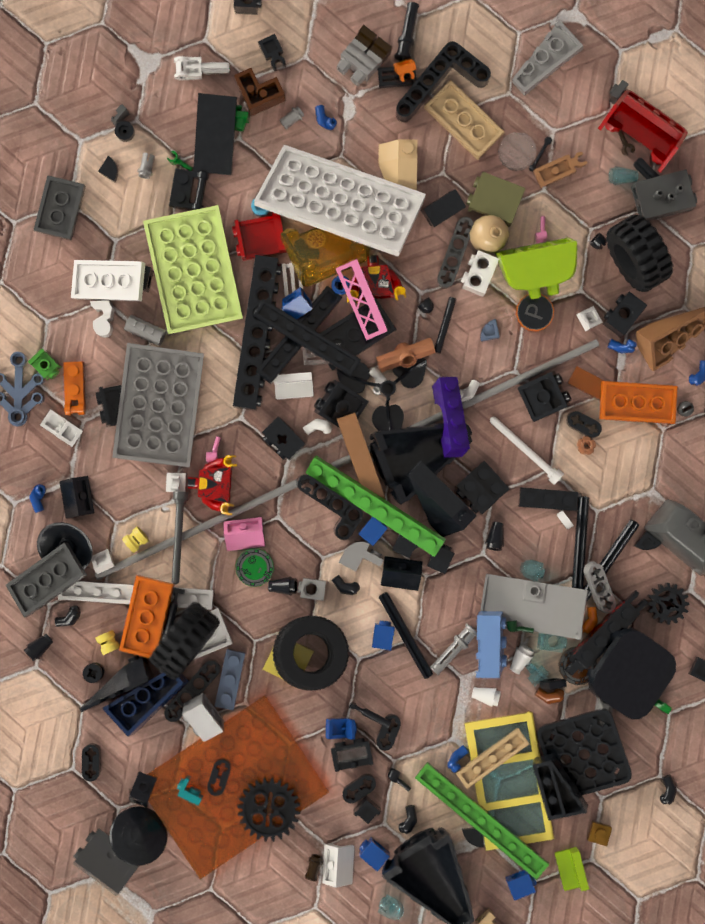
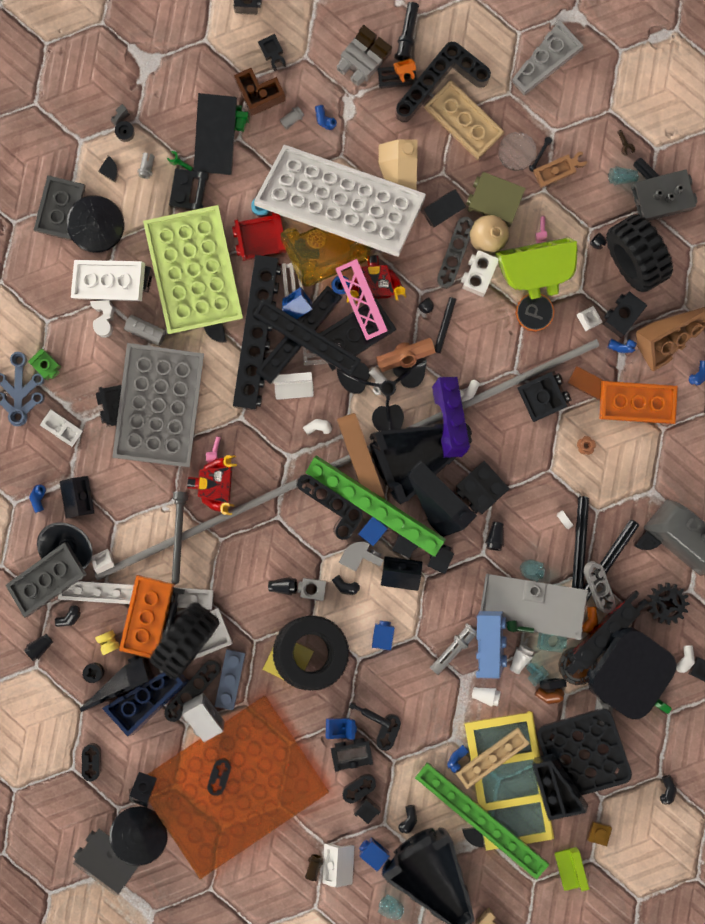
(74, 387): orange plate -> none
(95, 224): none -> black hat
(132, 540): light yellow wheel -> none
(176, 482): white tile -> none
(190, 794): teal bracket -> none
(194, 68): white connector -> none
(216, 332): none -> black tile
(244, 534): bright pink panel -> none
(252, 806): black gear -> none
(254, 567): tile -> none
(277, 428): black brick -> none
(339, 402): black plate -> none
(394, 777): black hand -> none
(405, 635): black axle -> none
(490, 331): sand blue tile -> none
(521, 884): blue brick -> none
(548, 499): black plate -> none
(553, 474): white piece -> none
(586, 421): black beam -> none
(617, 91): dark grey plate -> none
(646, 126): red windscreen -> none
(683, 405): dark grey hinge -> none
(687, 661): none -> white arm

